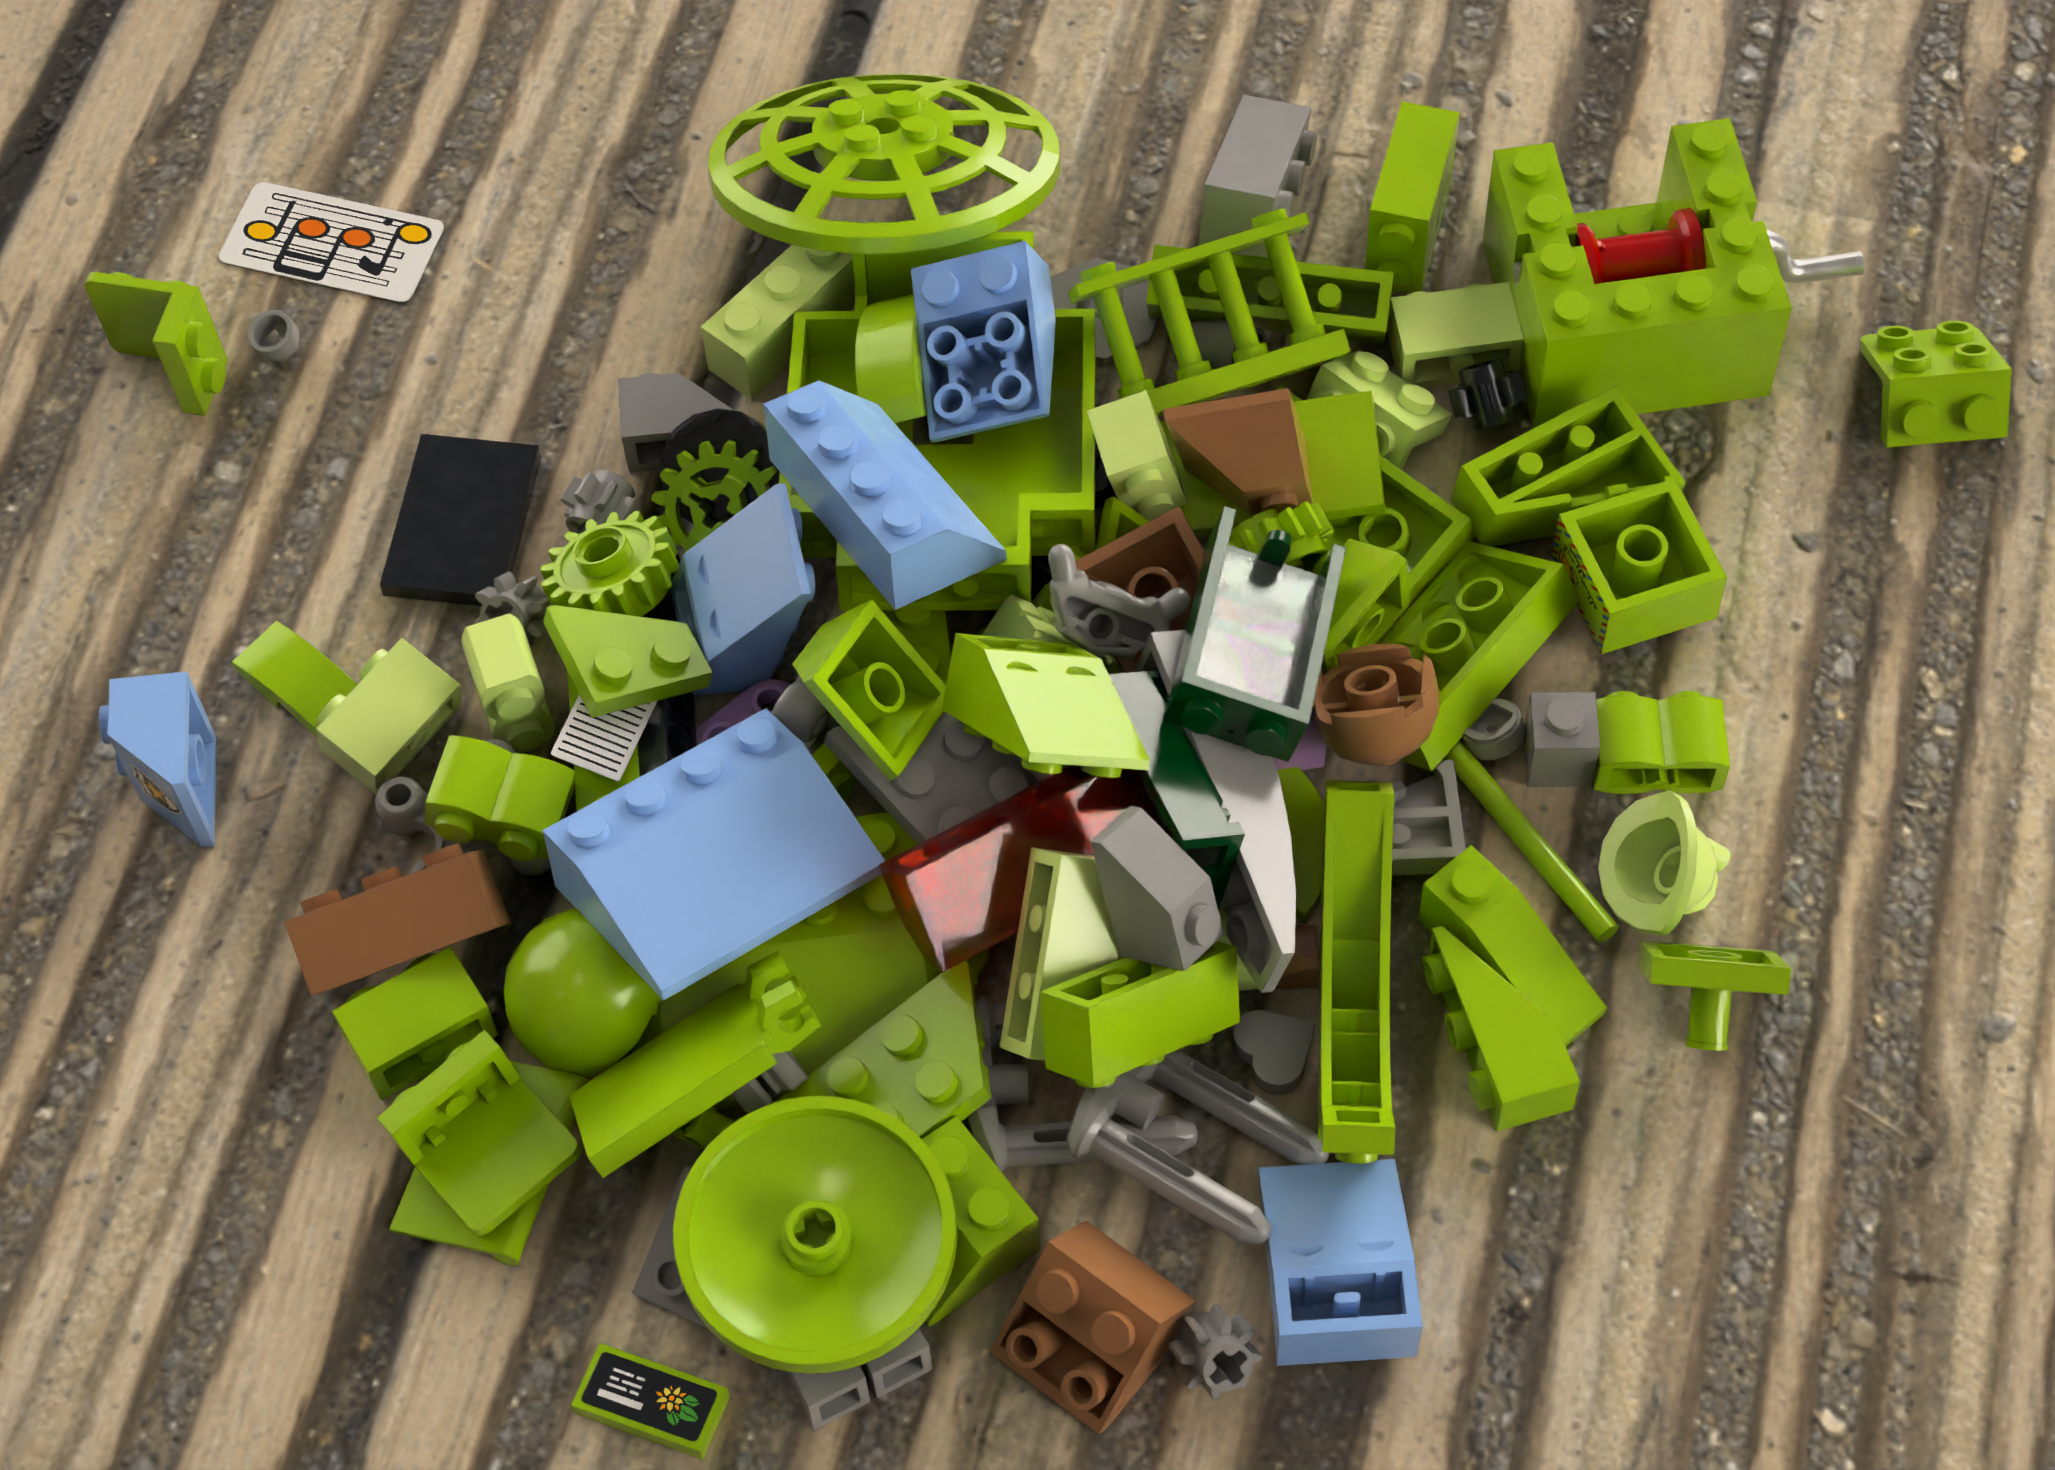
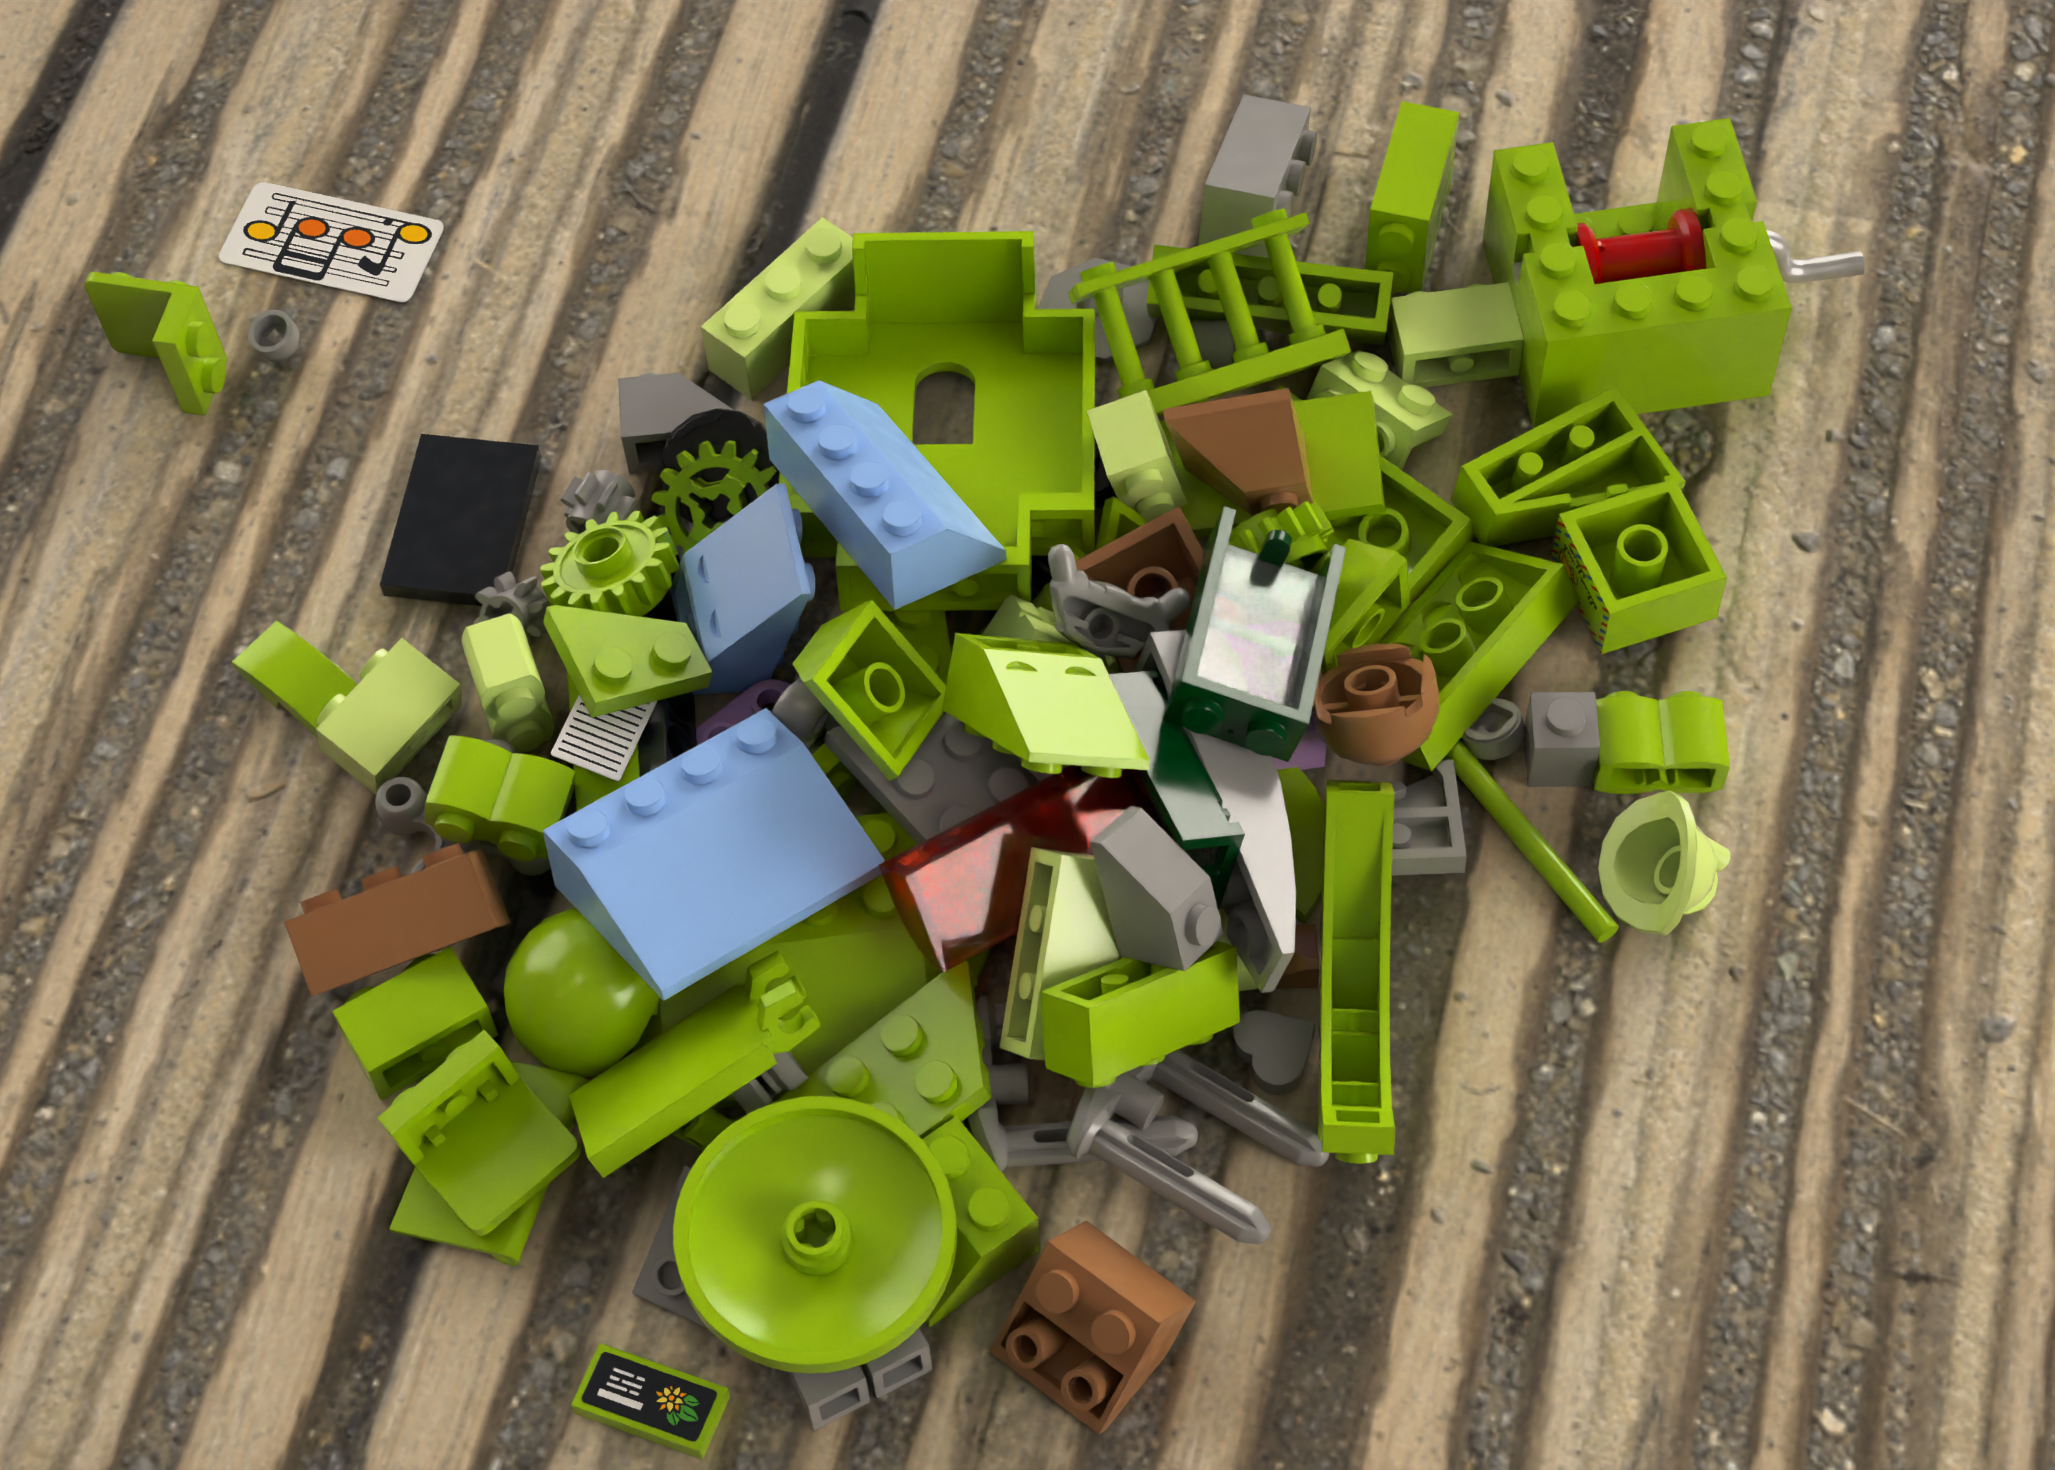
(165, 748): light blue slope -> none
(882, 141): lime dish -> none
(890, 359): lime brick -> none
(985, 339): light blue slope -> none
(1215, 1351): light grey gear -> none
(1339, 1263): light blue slope -> none
(1488, 394): black gear -> none
(1508, 935): lime slope -> none
(1511, 1044): lime slope -> none
(1712, 977): lime tile -> none
(1939, 384): lime bracket -> none

